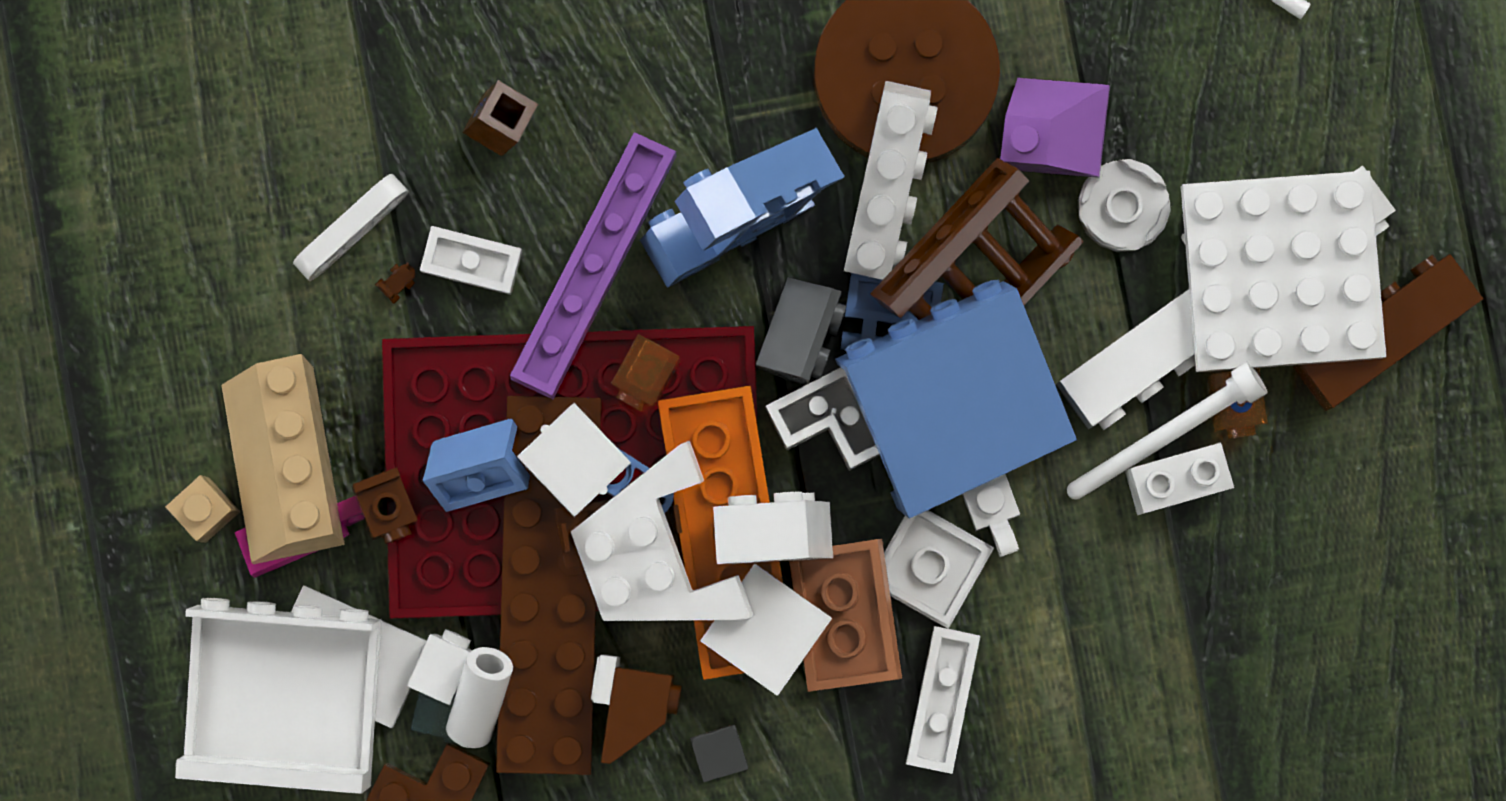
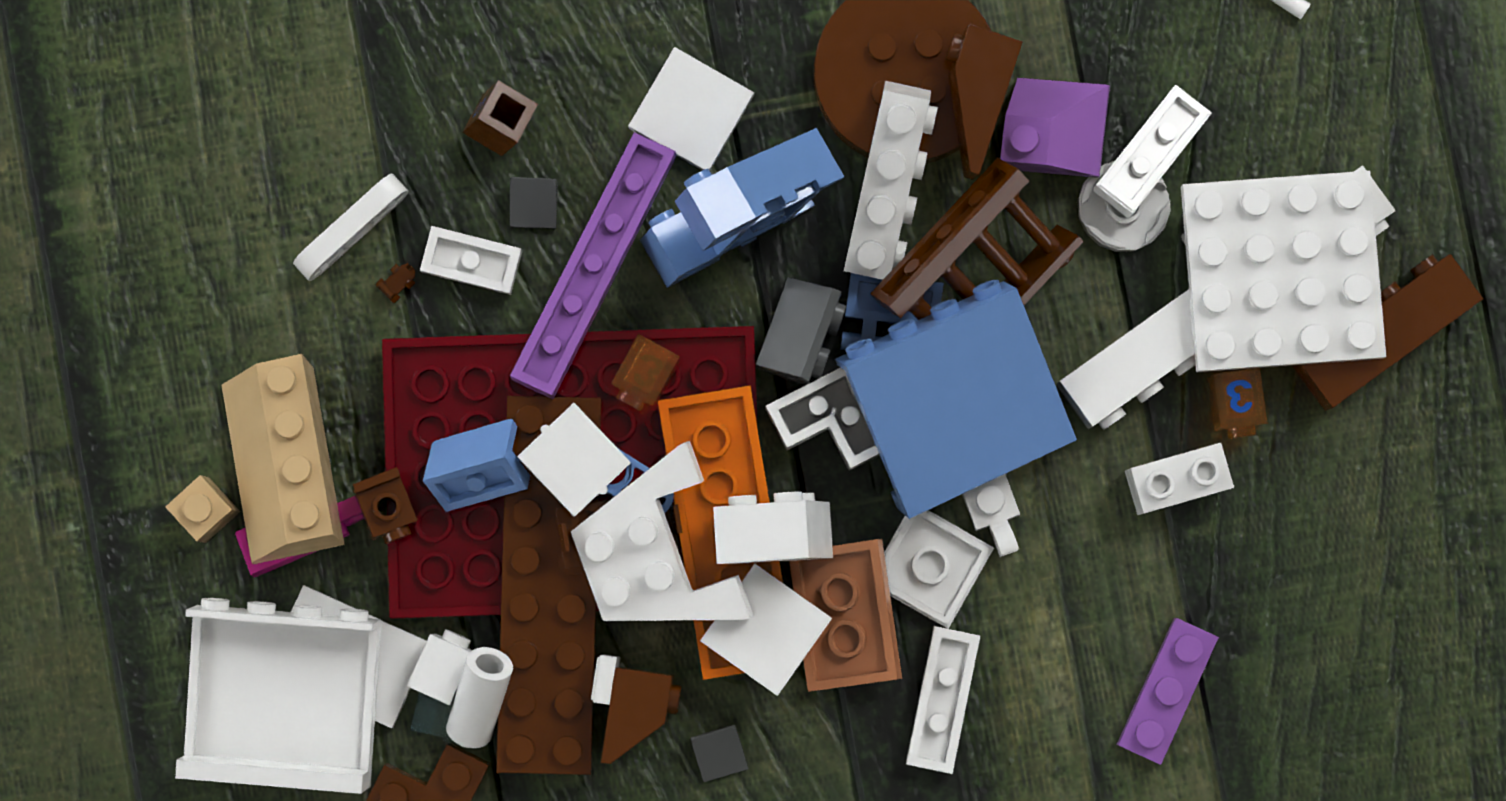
(533, 202): none -> dark grey slope
(691, 109): none -> white tile
(978, 87): none -> reddish brown slope
(1152, 151): none -> white tile
(1167, 690): none -> medium lavender plate
(1242, 386): white piece -> none

